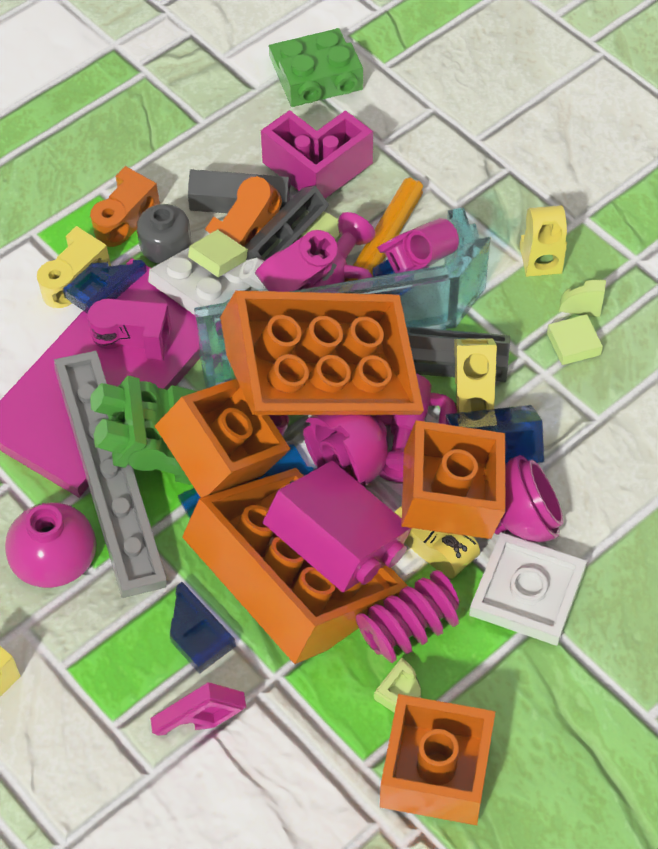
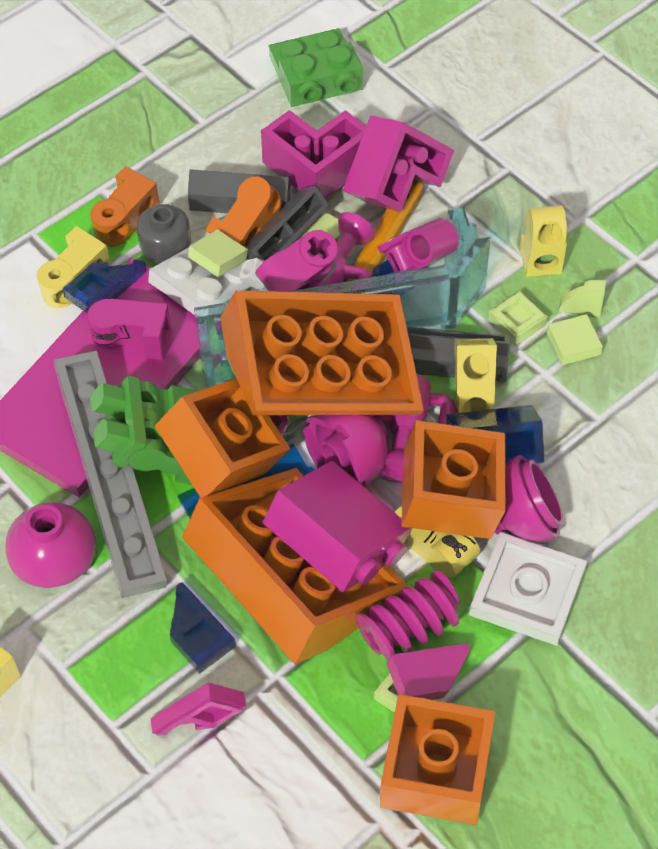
(389, 161): none -> dark pink brick
(428, 671): none -> dark pink tile
(517, 318): none -> yellowish green tile

